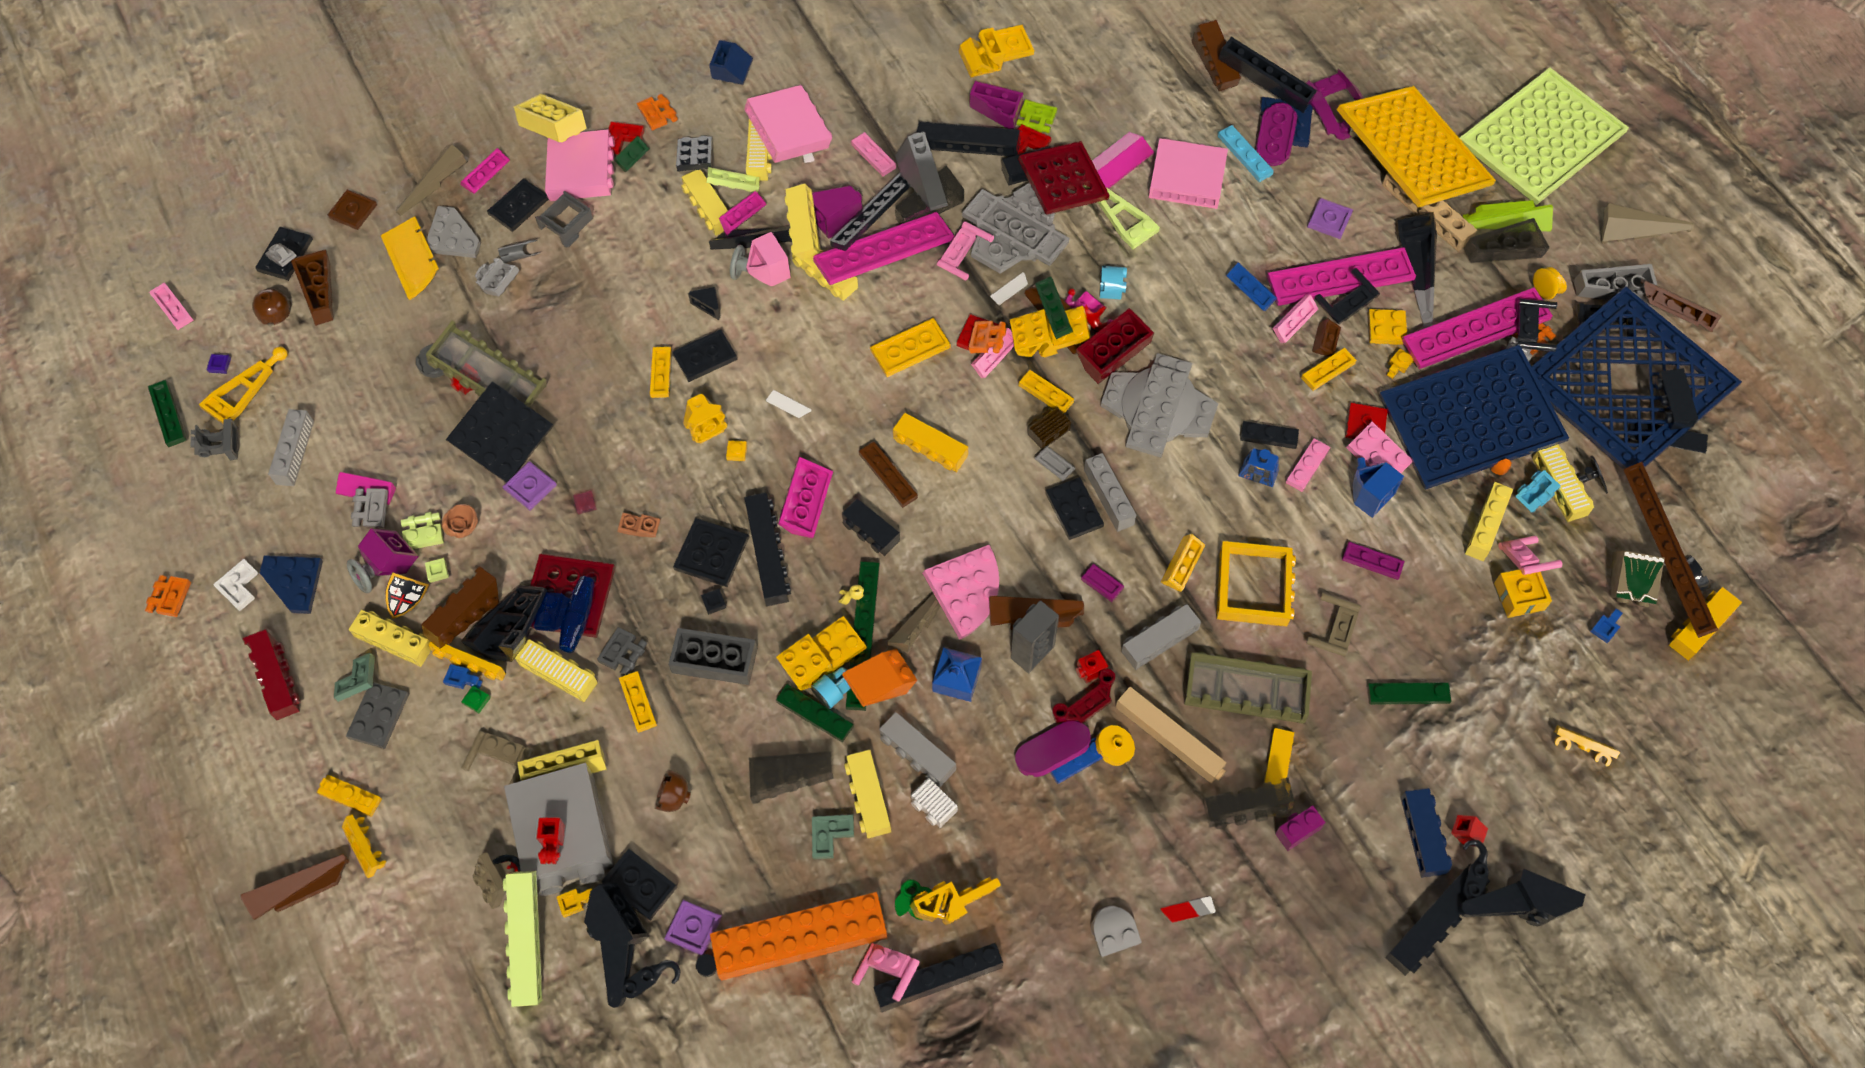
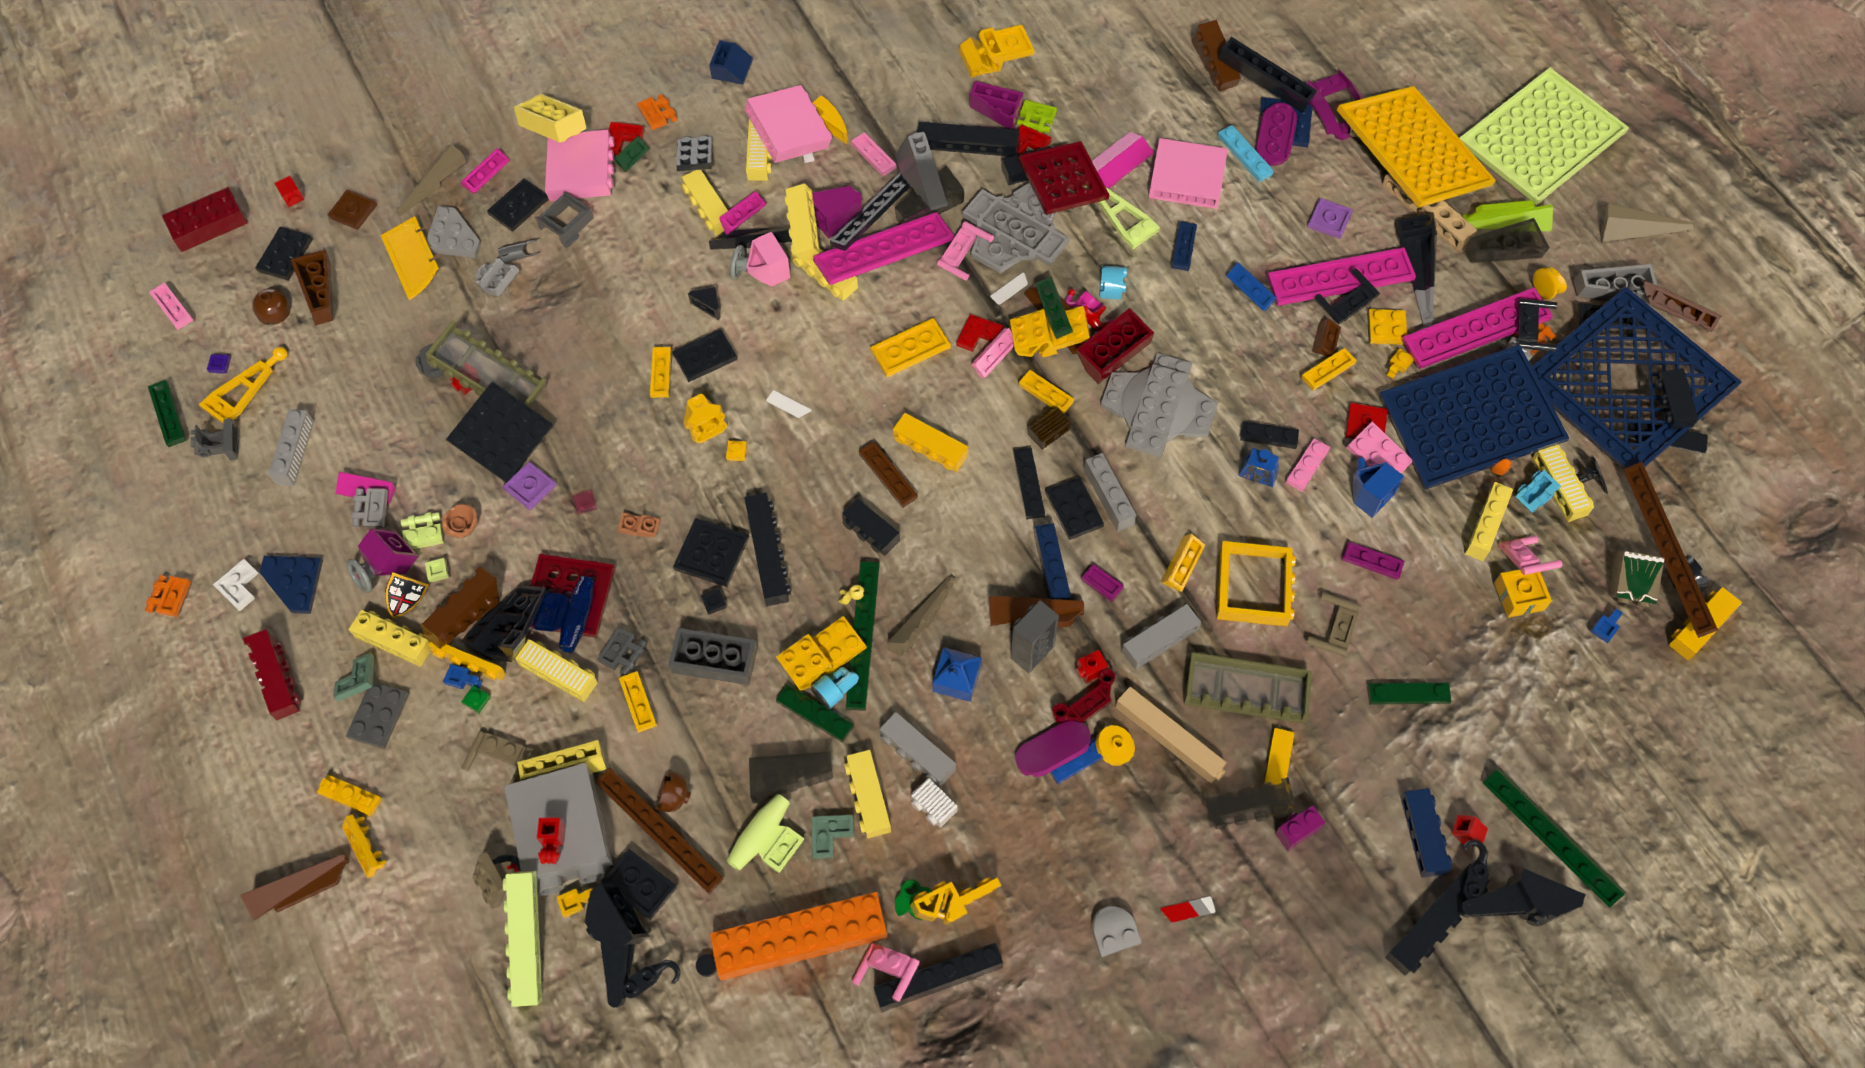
(204, 219): none -> dark red brick
(280, 254): light grey plate -> none
(289, 191): none -> red brick
(659, 831): none -> reddish brown plate
(692, 927): medium lavender tile -> none
(732, 179): yellowish green plate -> none
(765, 836): none -> yellowish green plate
(805, 498): dark pink slope -> none
(831, 118): none -> yellow slope
(880, 678): orange slope -> none
(965, 588): bright pink plate -> none
(982, 334): orange plate -> none
(1029, 483): none -> black plate
(1051, 562): none -> dark blue brick
(1054, 463): light grey tile -> none
(1184, 246): none -> dark blue plate
(1295, 318): bright pink plate -> none
(1554, 838): none -> dark green plate
(1585, 743): yellow plate -> none

